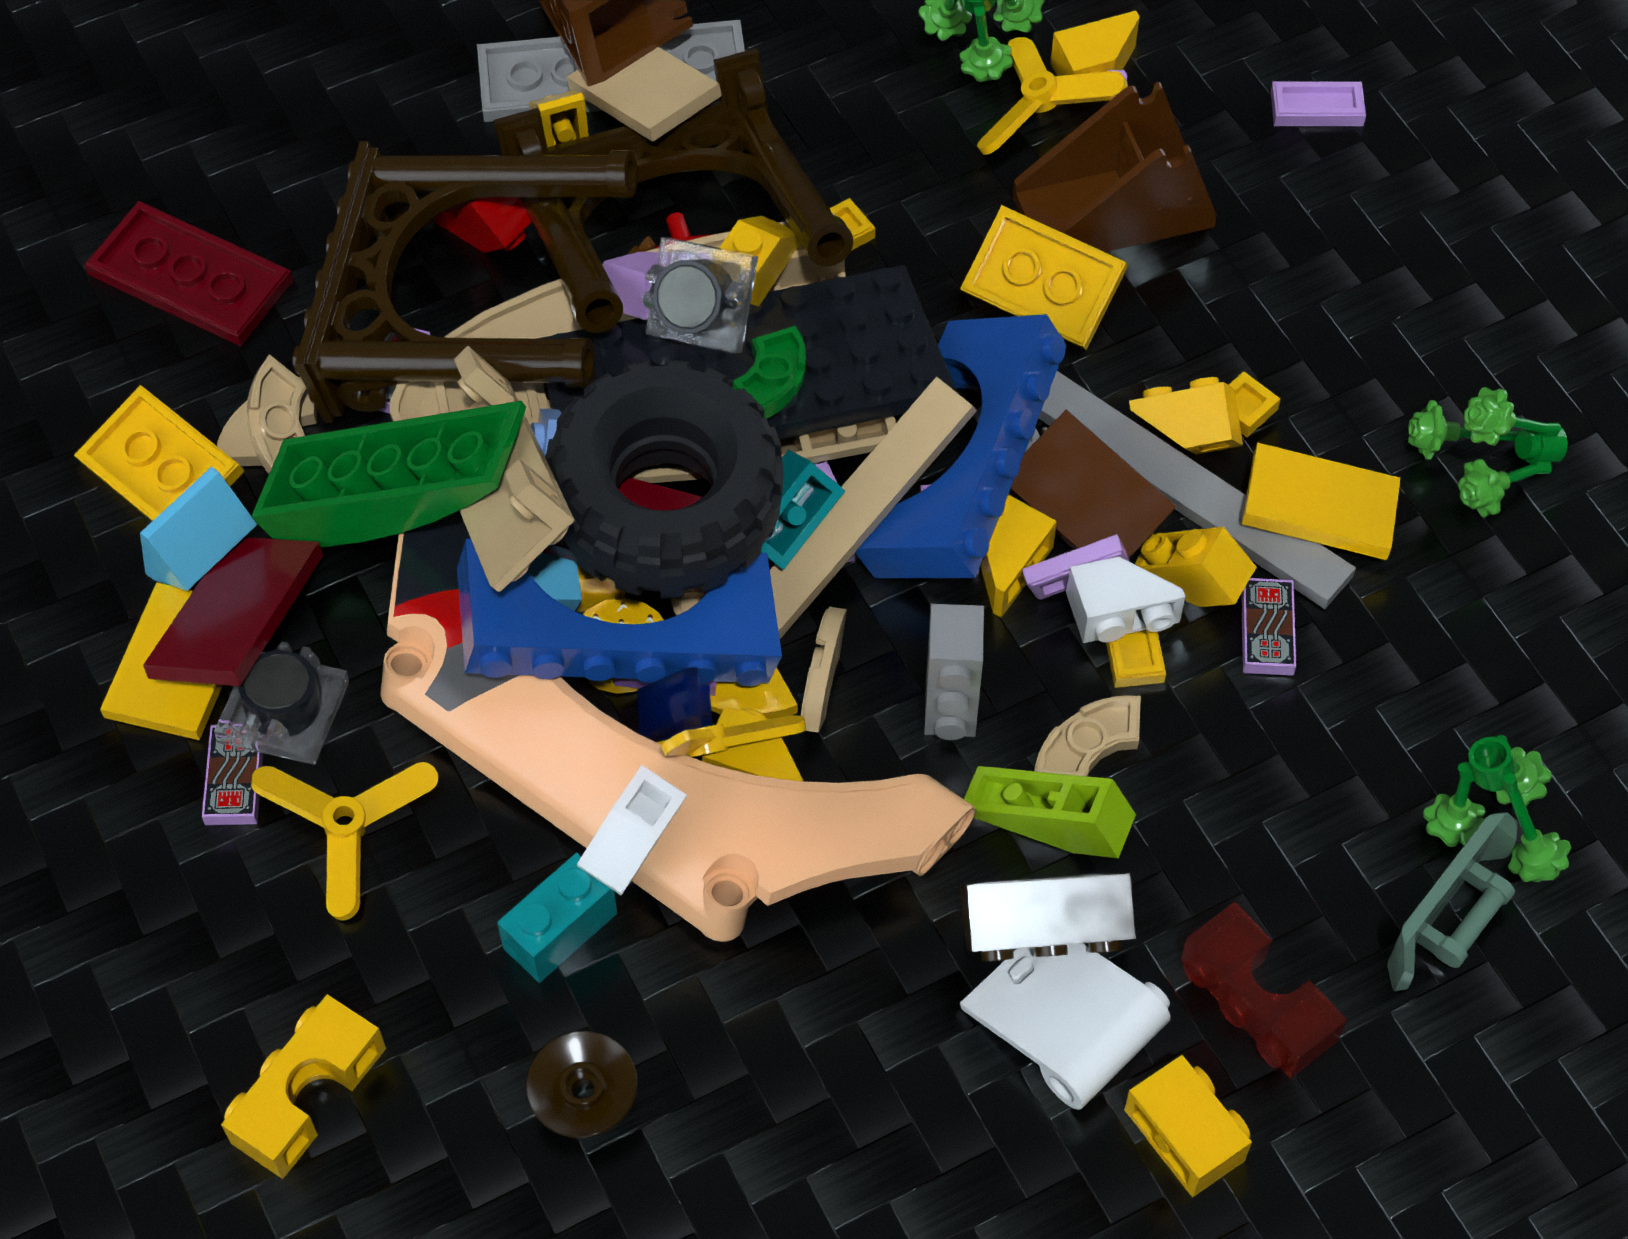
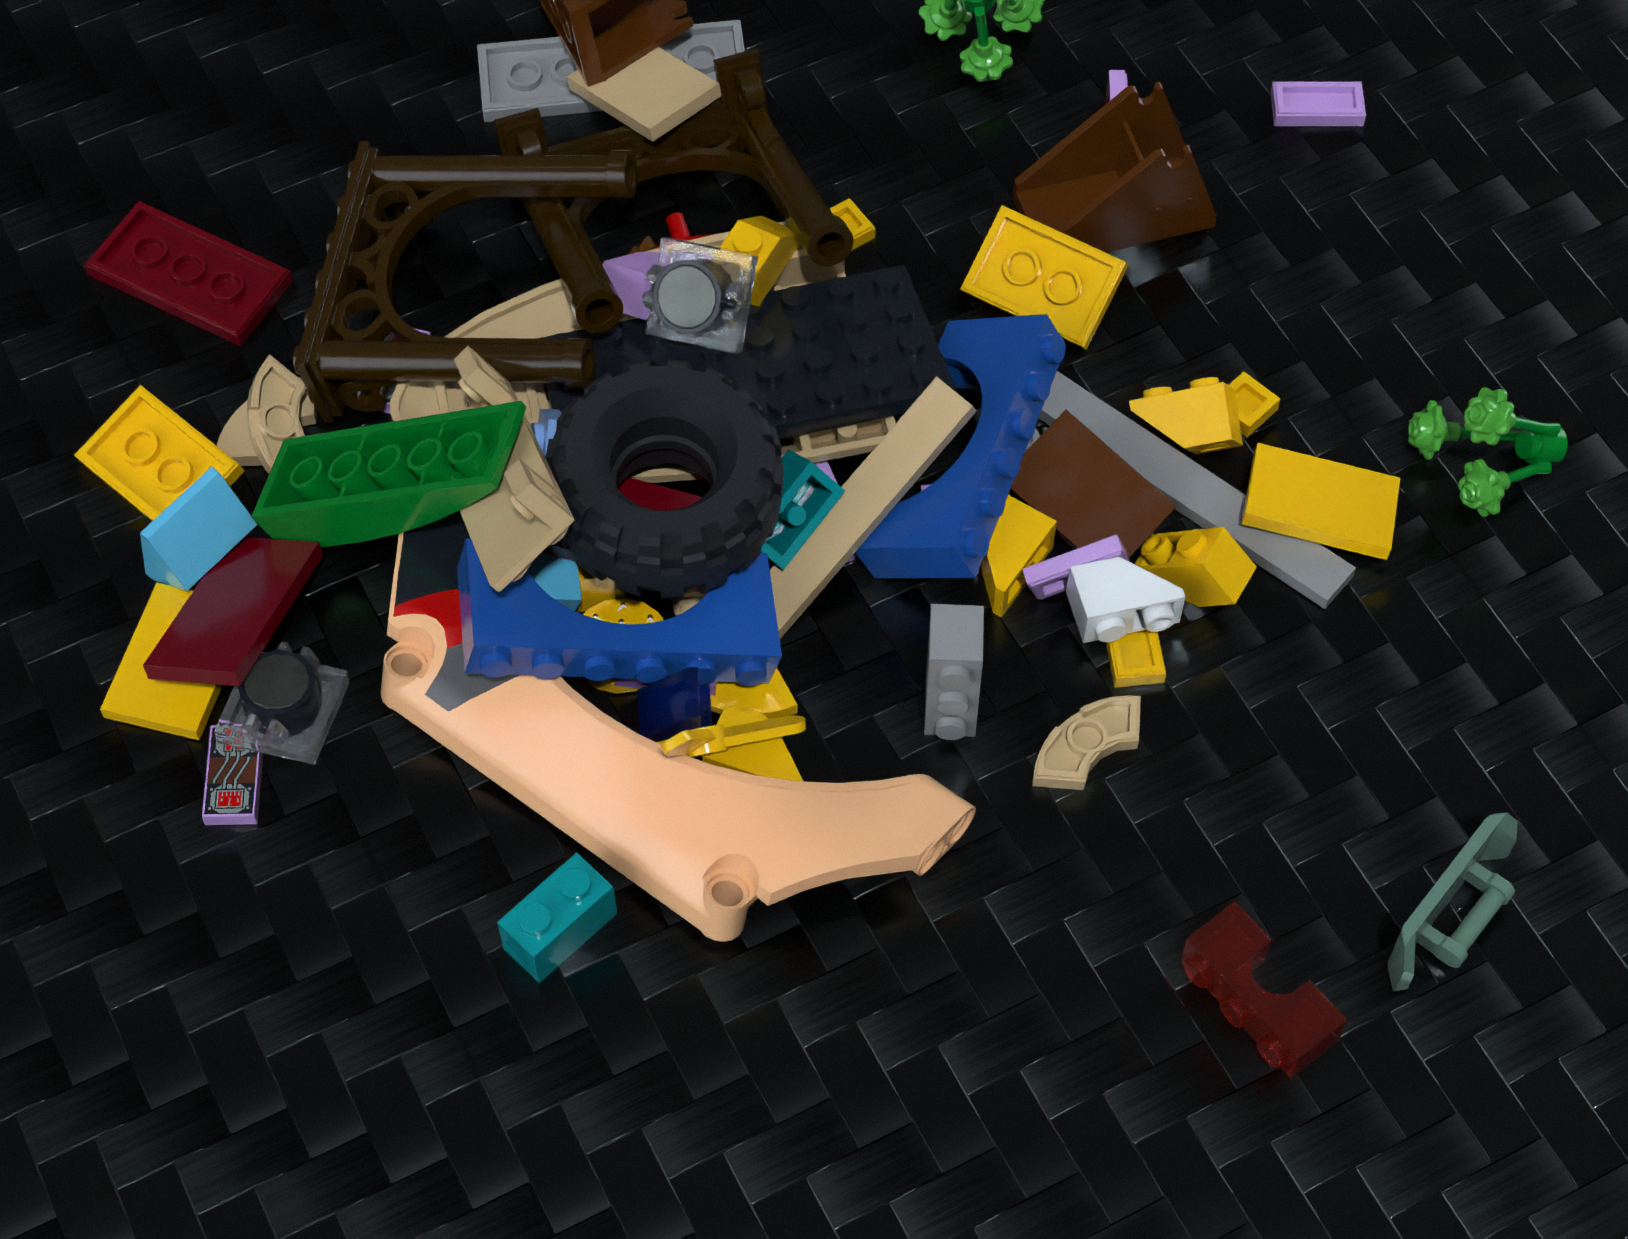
(326, 1045): yellow arch -> none
(344, 840): yellow piece -> none
(487, 222): red slope -> none
(562, 117): yellow slope -> none
(578, 1061): dark brown dish -> none
(631, 830): white slope -> none
(776, 371): green tile -> none
(823, 668): tan tile -> none
(1045, 91): yellow piece -> none
(1047, 914): slope -> none
(1054, 808): lime slope -> none
(1070, 1016): white door -> none
(1095, 45): yellow slope -> none
(1188, 1124): yellow brick -> none
(1268, 627): tile -> none
(1517, 781): bright green plant -> none

